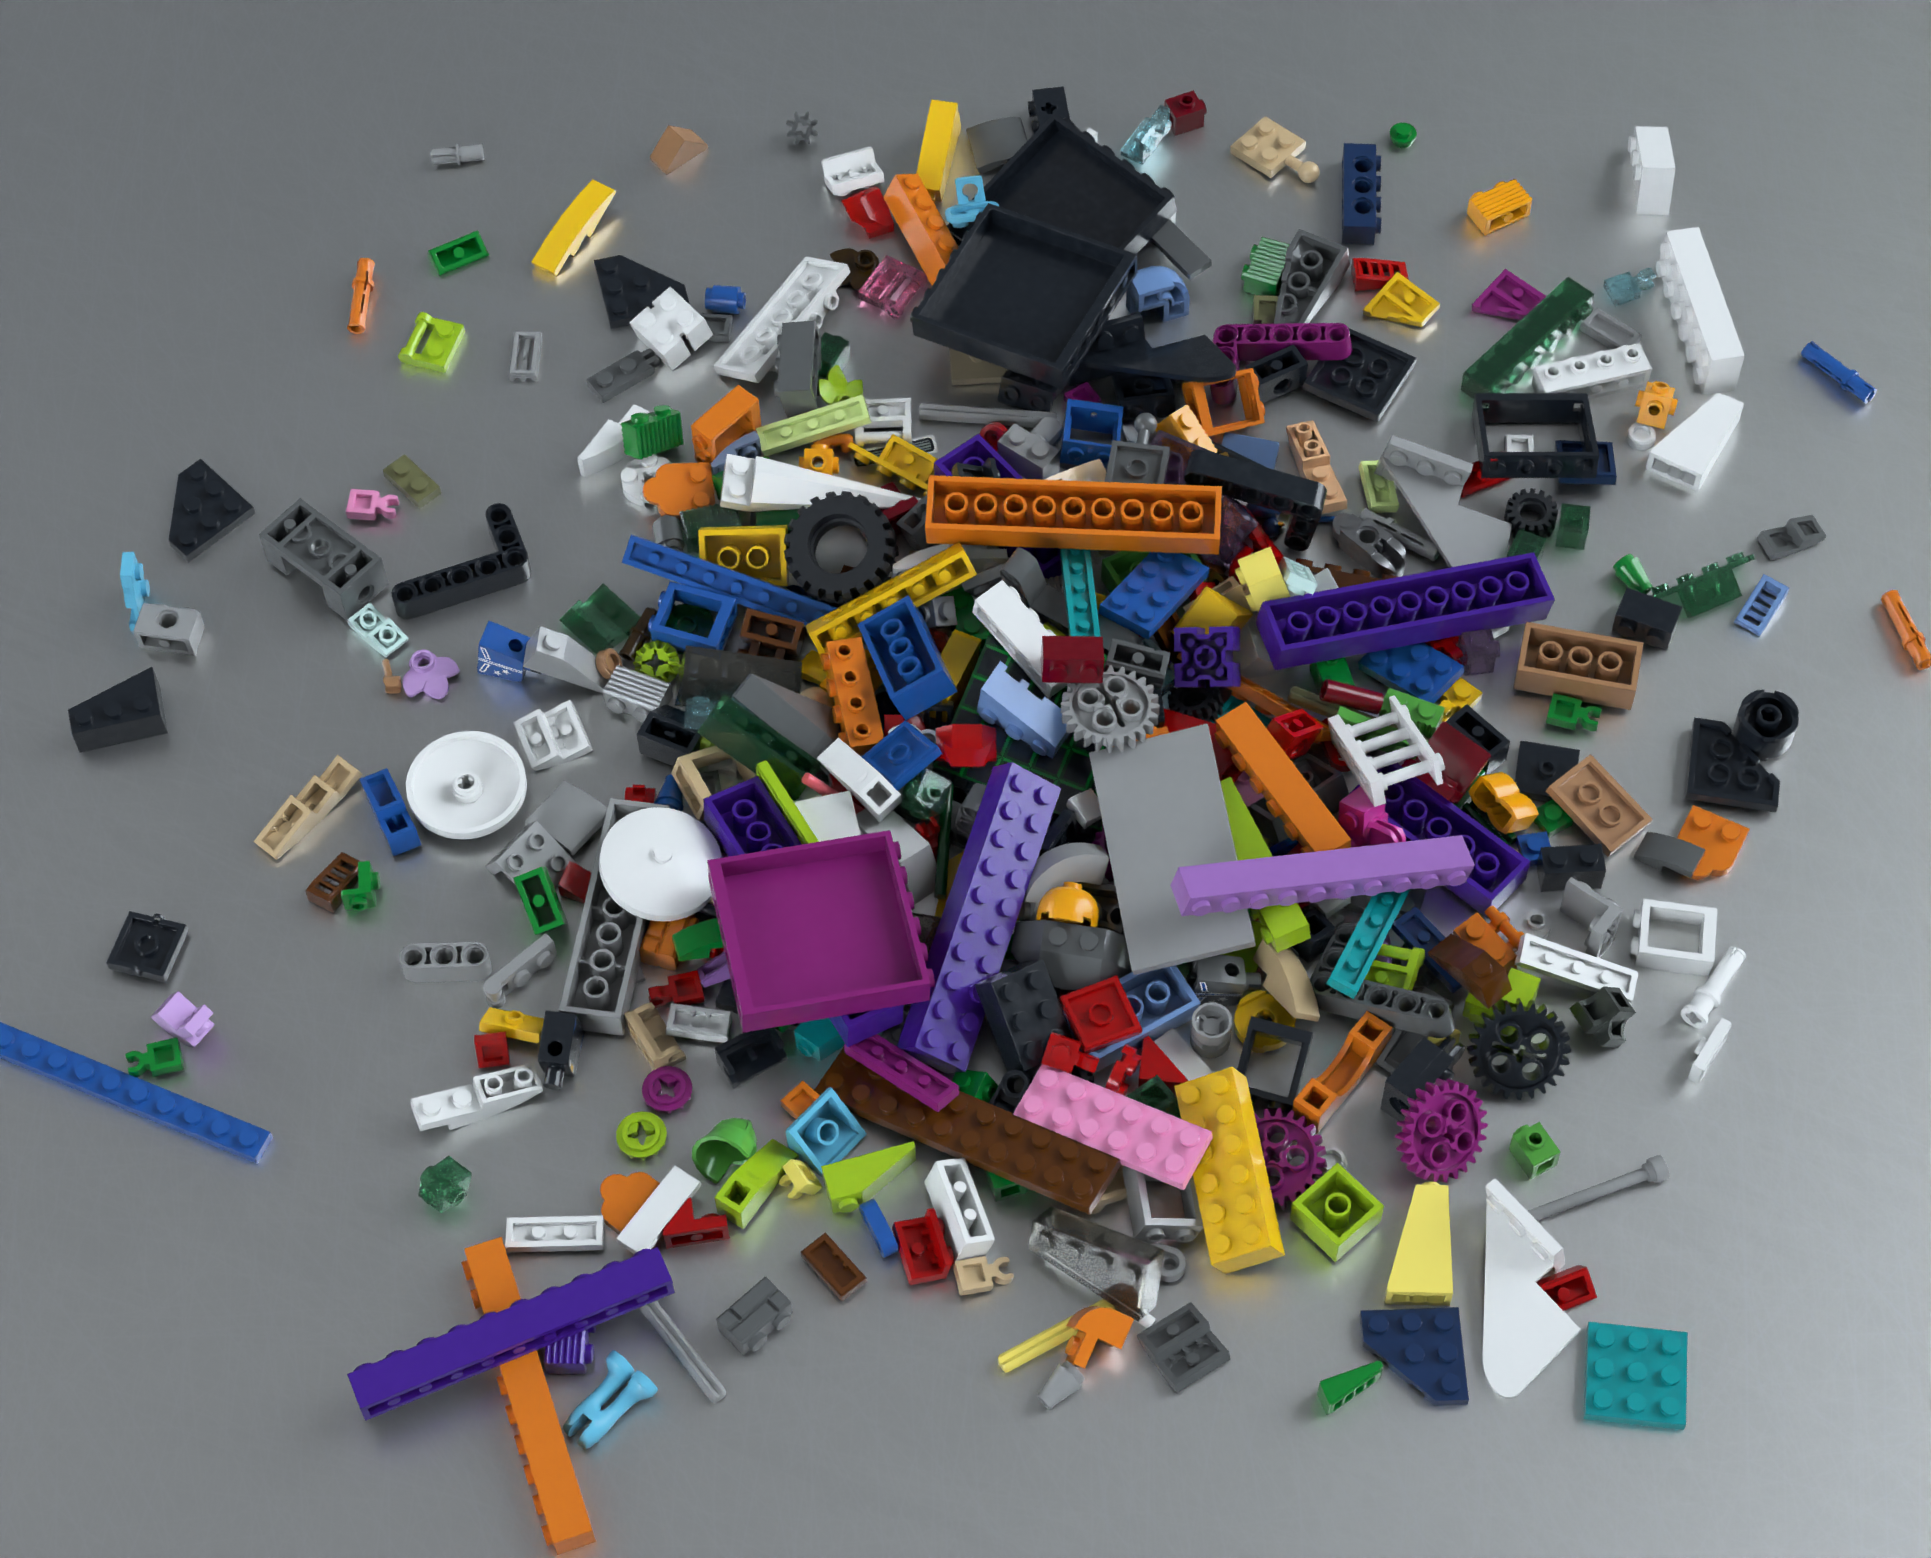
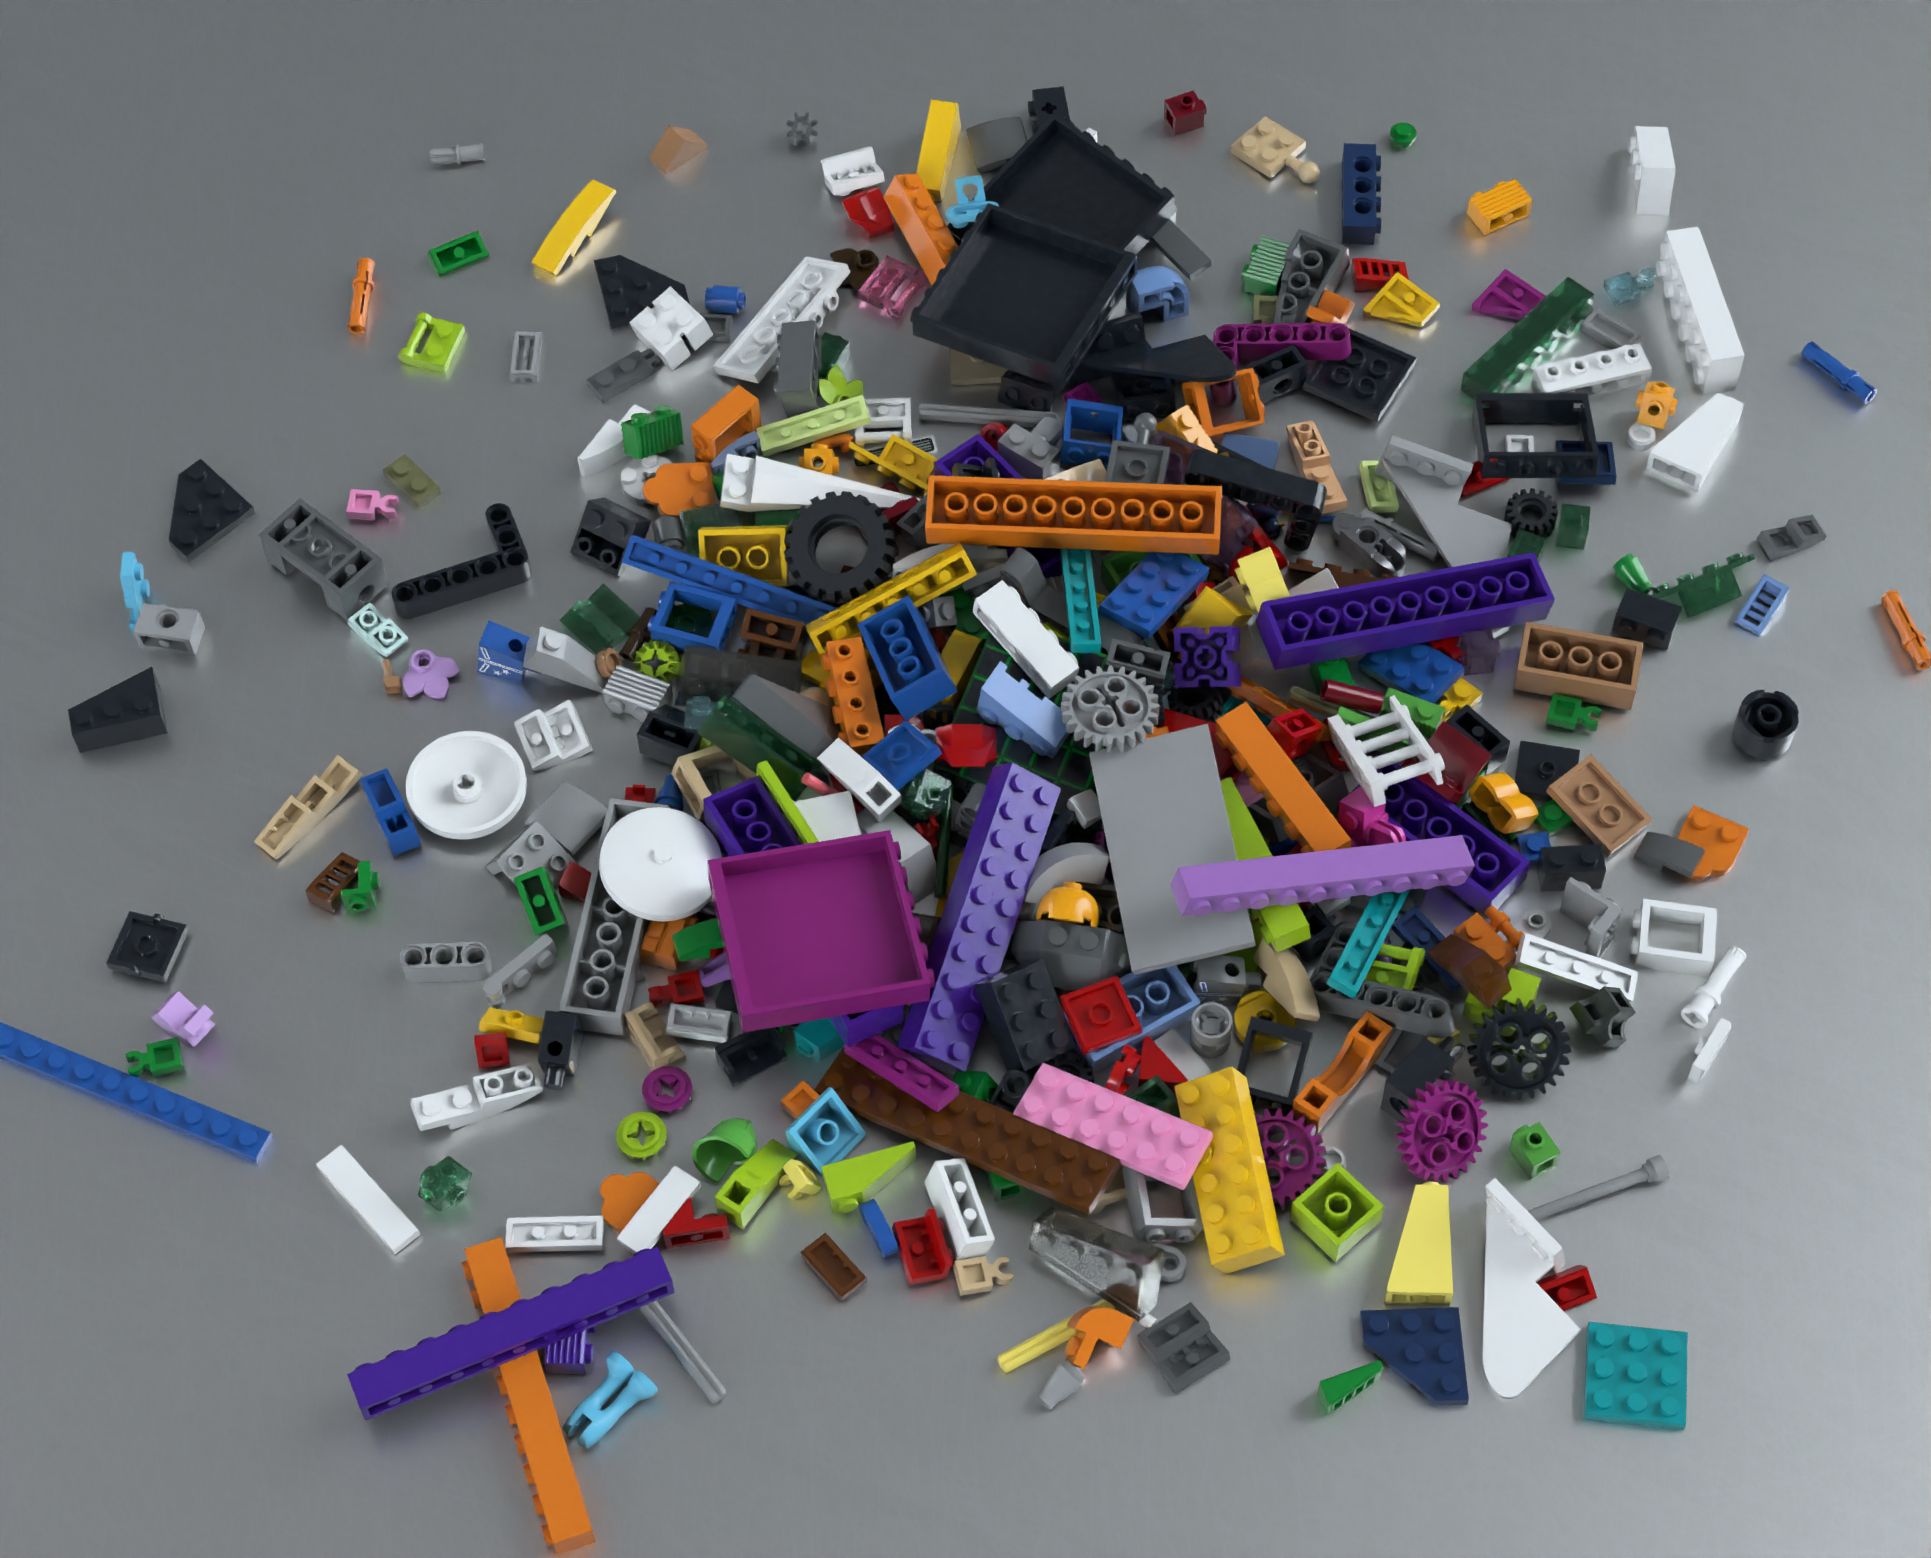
(368, 1199): none -> white tile
(606, 533): none -> black slope
(755, 1316): dark grey brick -> none
(1064, 1054): red plate -> none
(1072, 659): dark red brick -> none
(1147, 136): clear light blue bracket -> none
(1297, 577): light aqua plate -> none
(1331, 309): none -> orange brick
(1727, 771): black plate -> none

